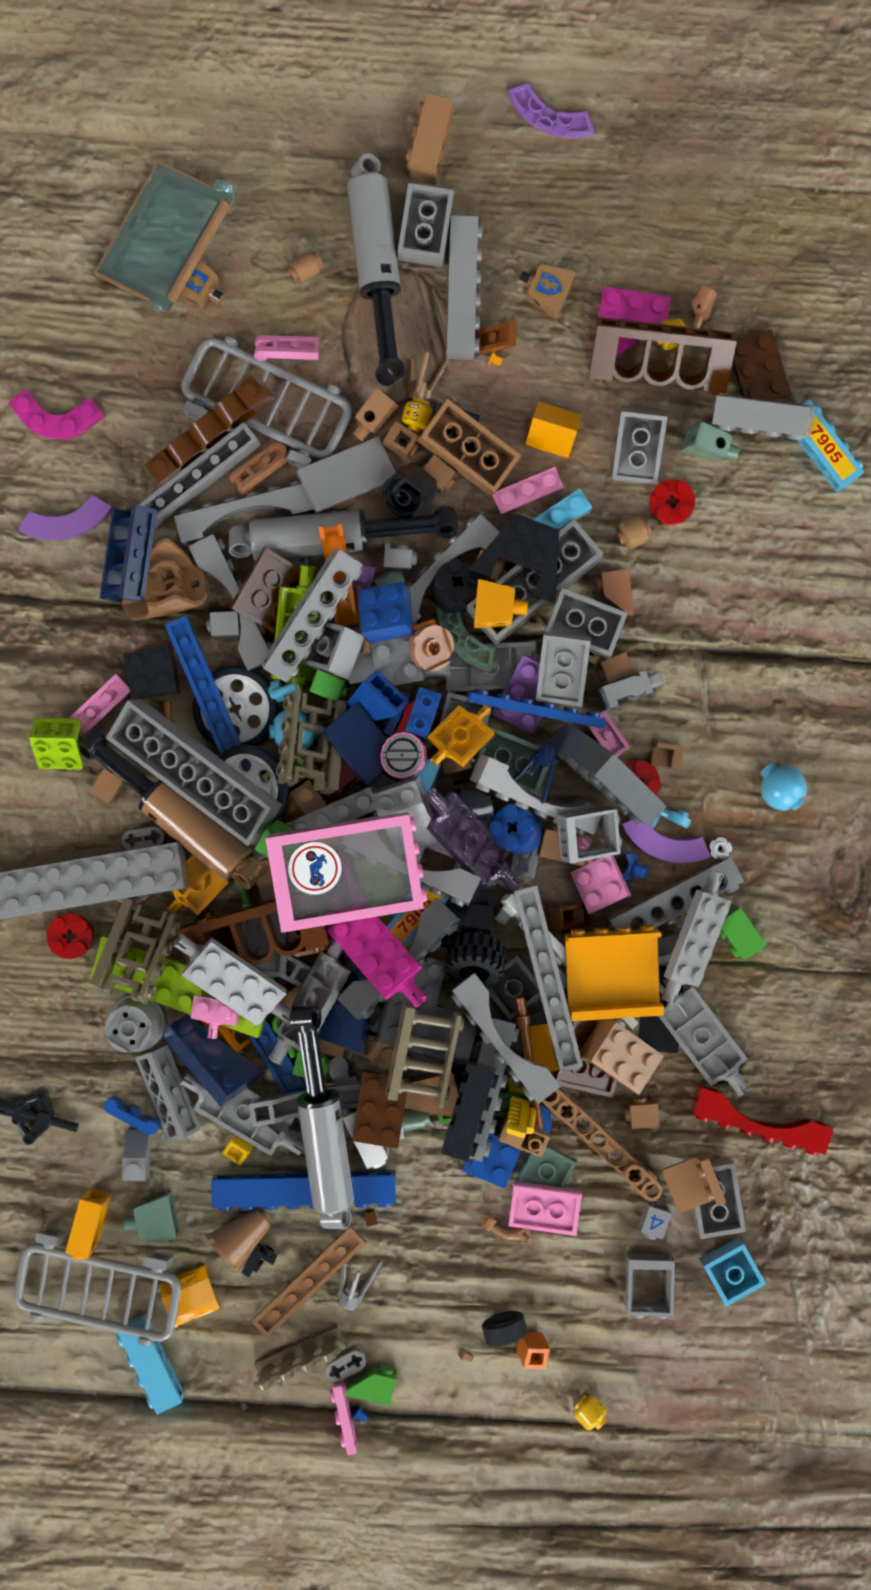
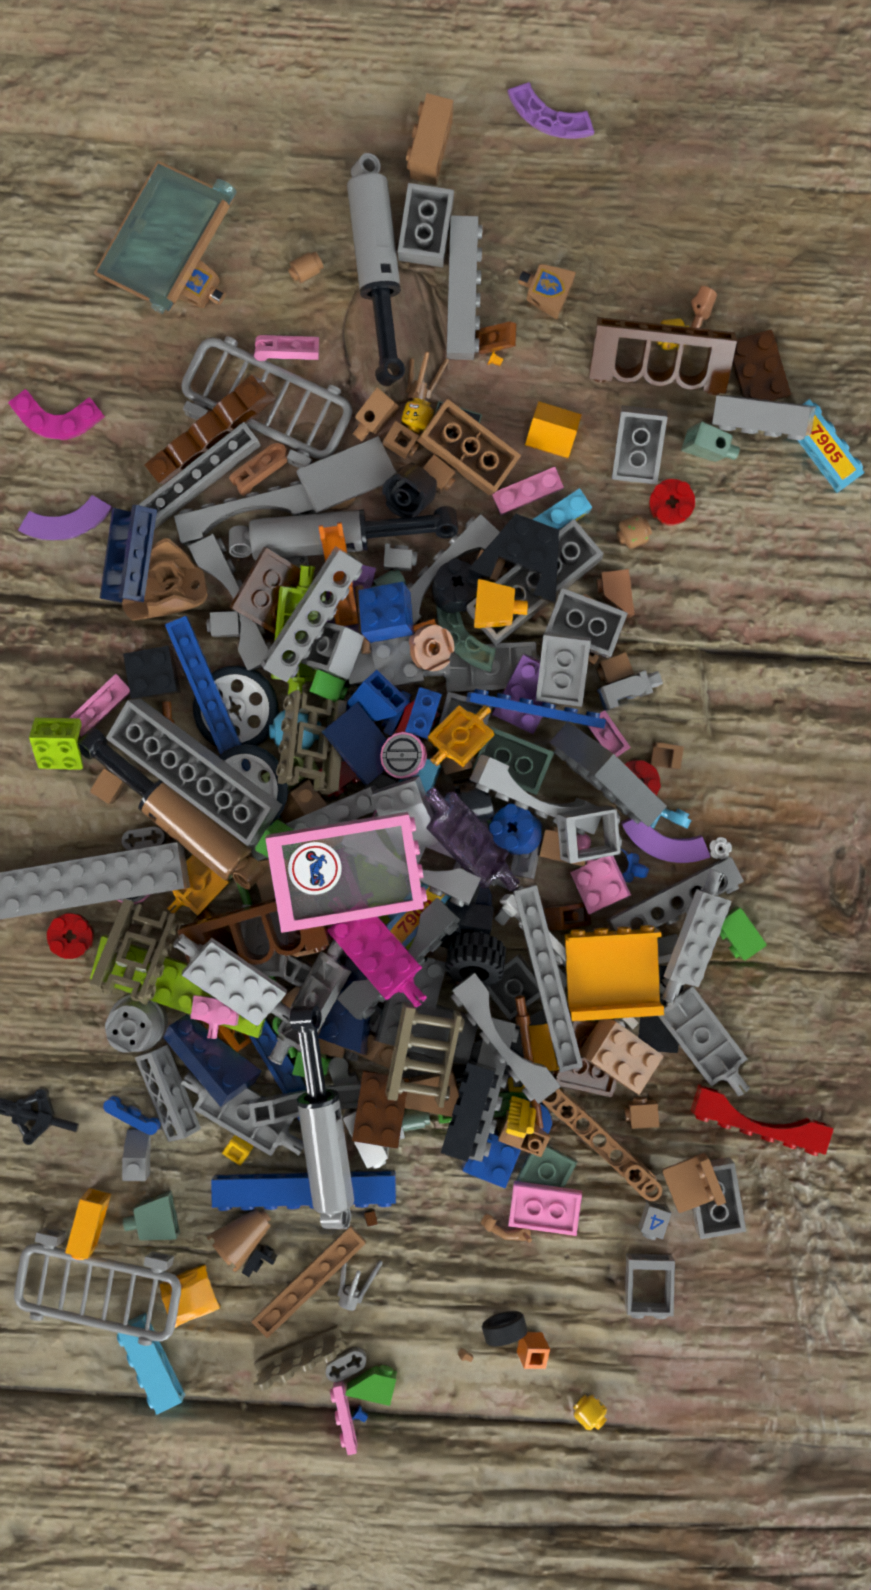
(279, 690): medium azure plate -> none
(544, 756): dark blue plant -> none
(632, 306): dark pink plate -> none
(732, 1271): medium azure brick -> none
(783, 787): medium azure brick -> none

